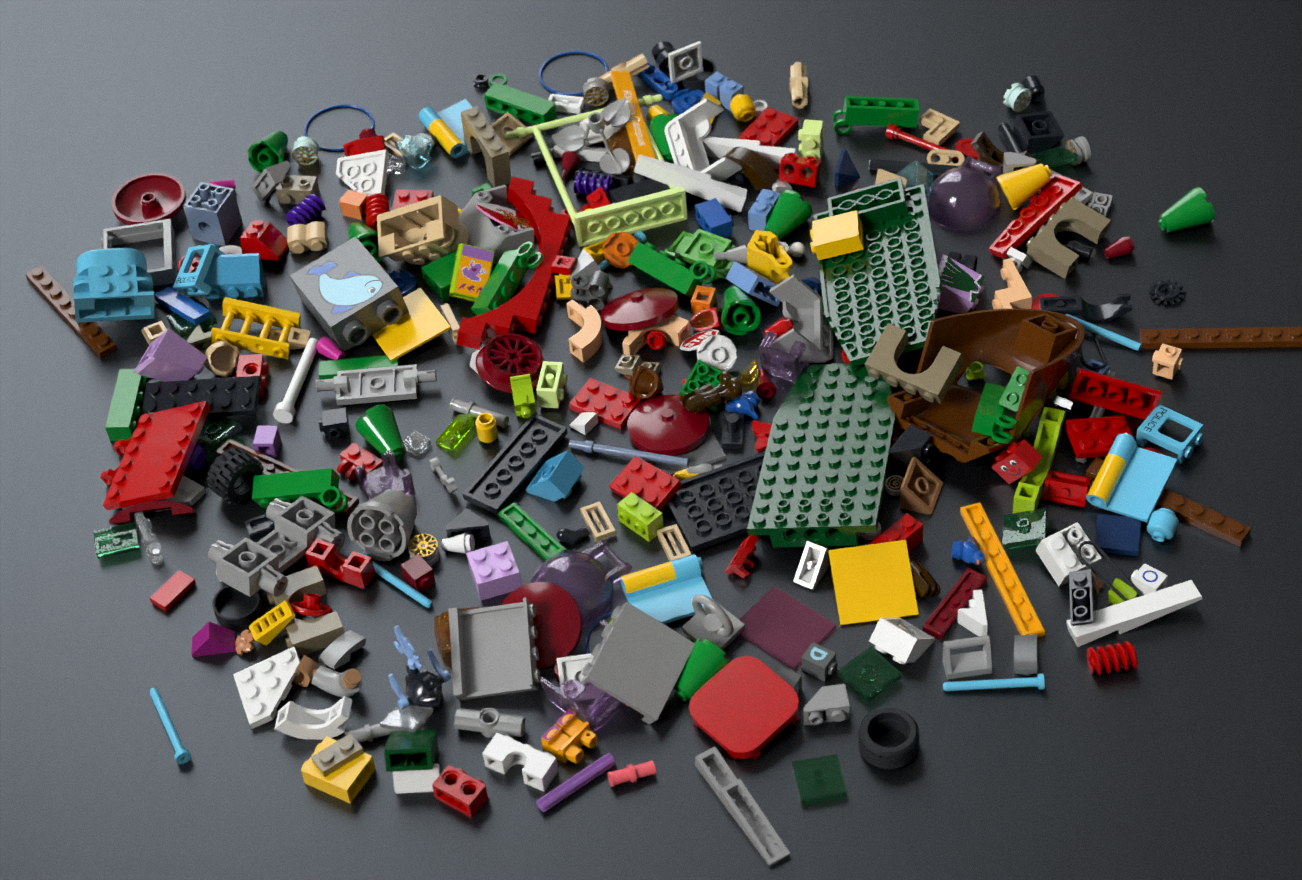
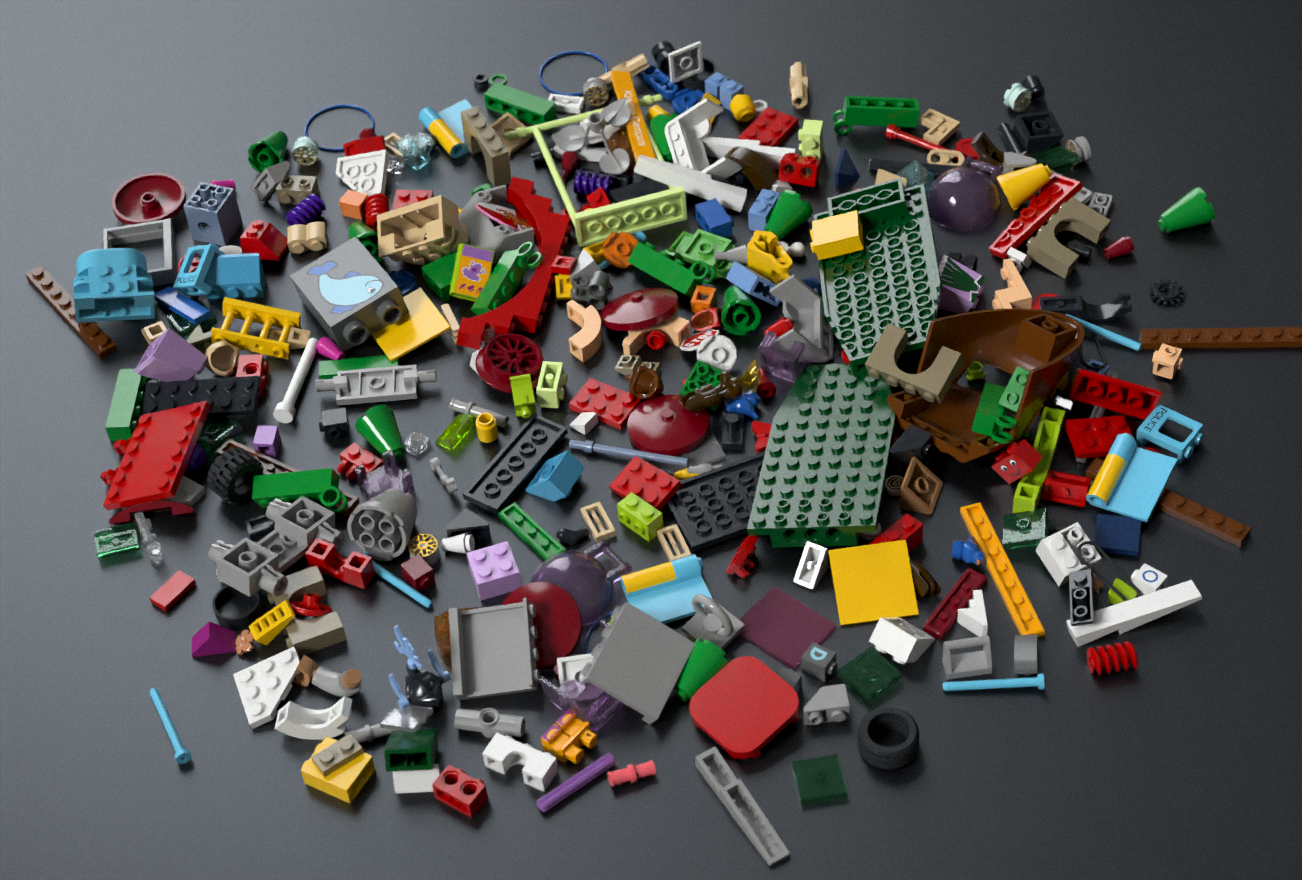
(339, 650): light grey slope -> none
(1162, 525): medium azure head -> none

